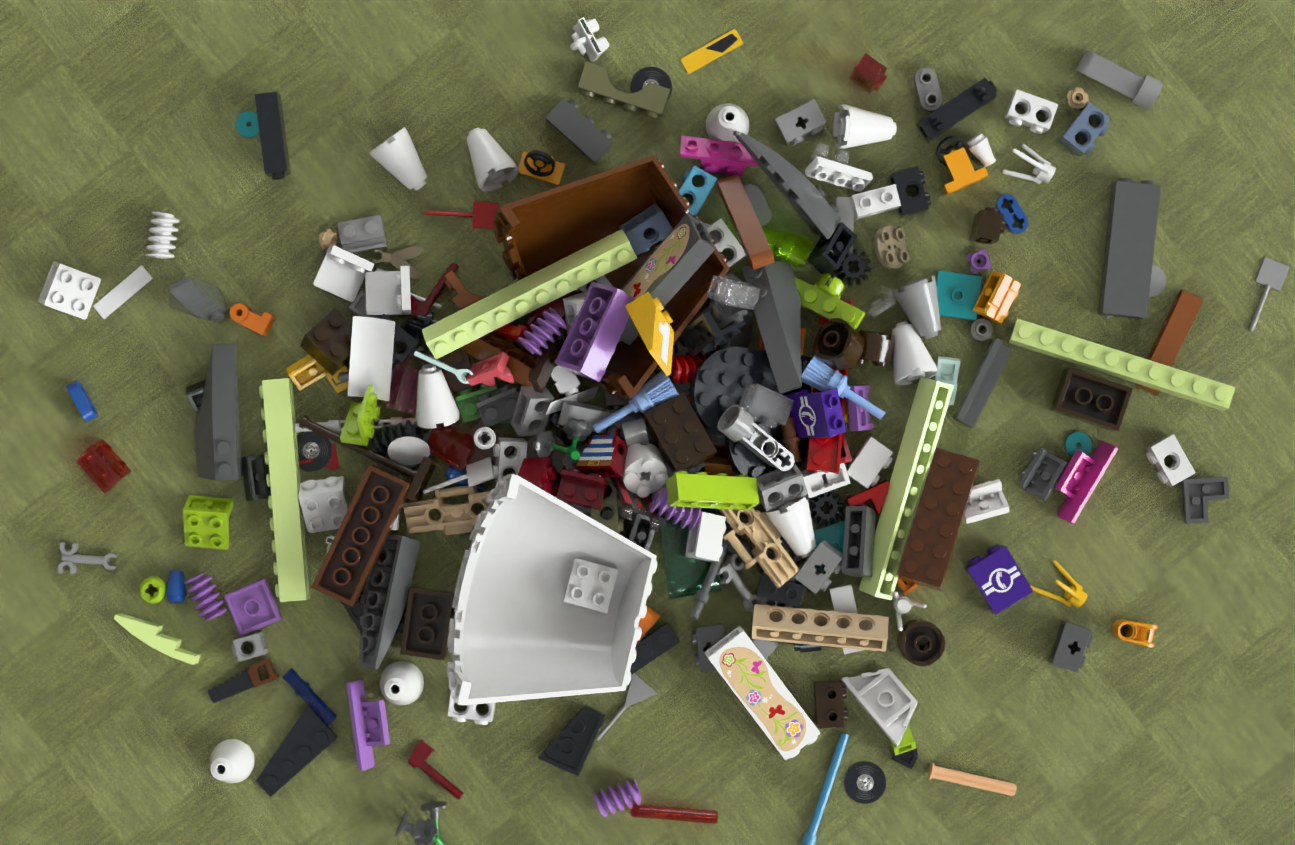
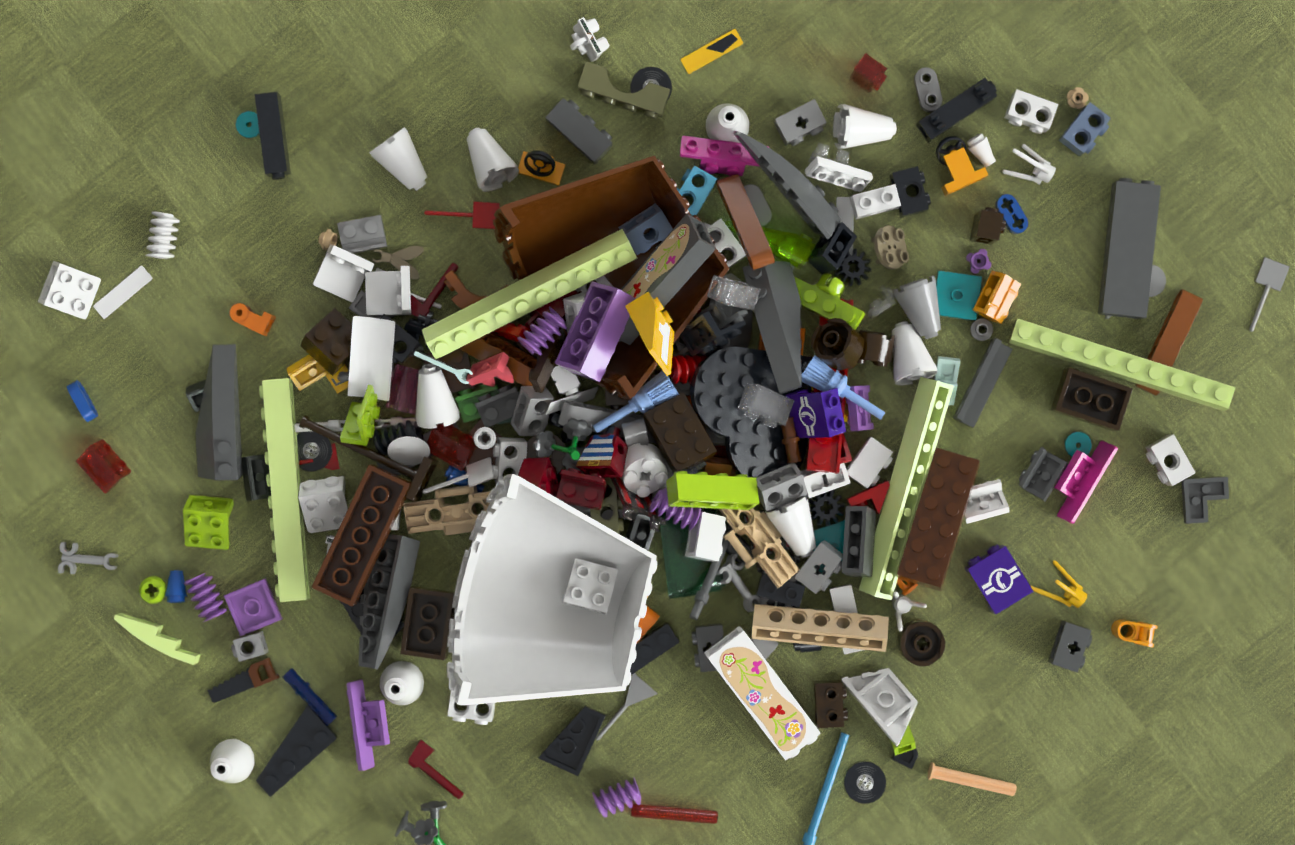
(198, 299): dark grey wedge -> none
(740, 427): light grey beam -> none
(1141, 89): light grey beam -> none

